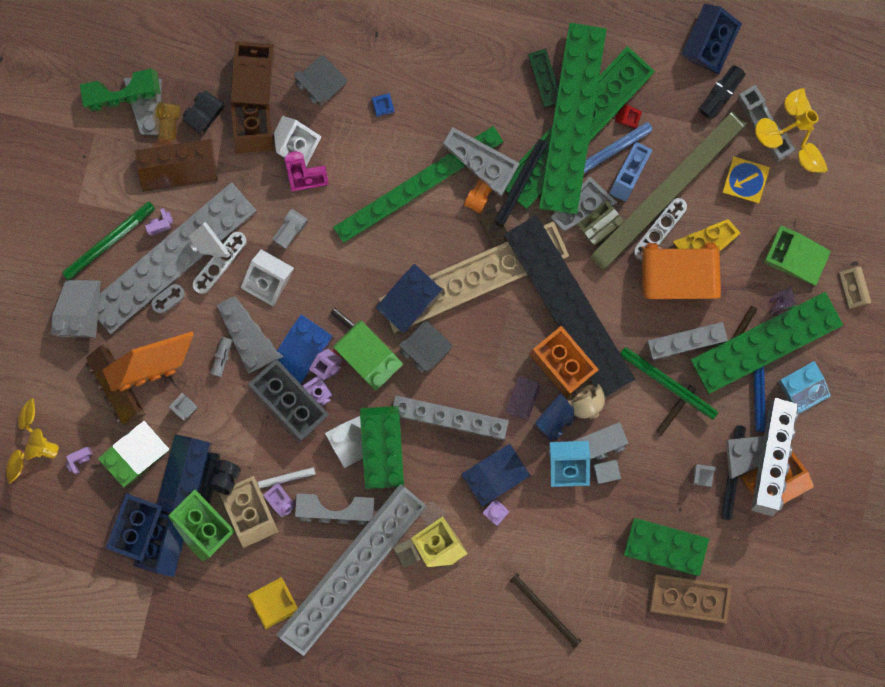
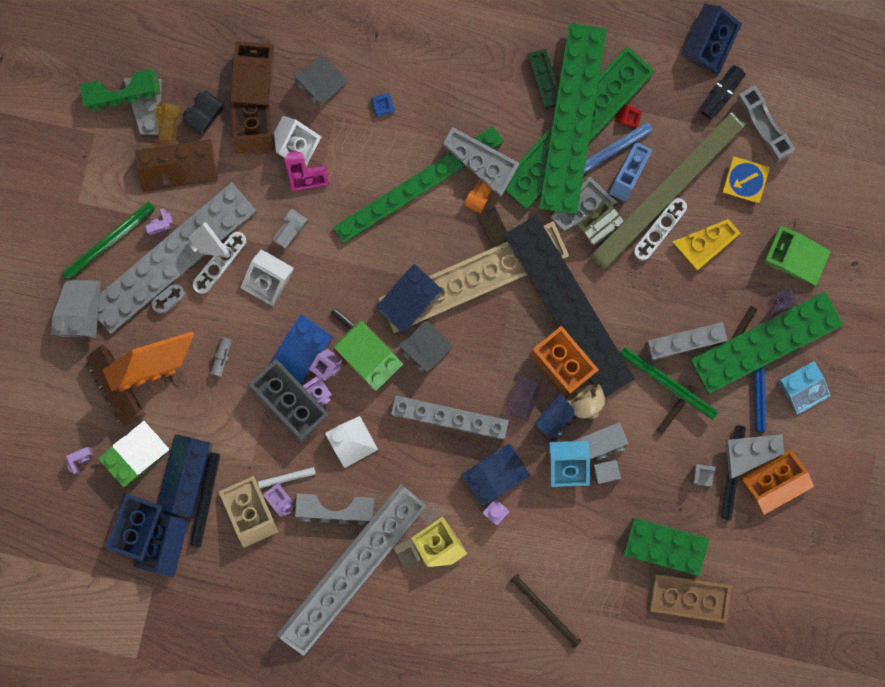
(36, 444): yellow plant -> none
(183, 407): light grey panel -> none
(200, 525): bright green slope -> none
(225, 474): black wheel -> none
(247, 336): light grey wing -> none
(273, 603): yellow piece -> none
(382, 447): green brick -> none
(521, 182): black axle -> none
(681, 272): orange windscreen -> none
(762, 501): brick -> none
(796, 105): yellow plant -> none
(855, 287): tan slope -> none

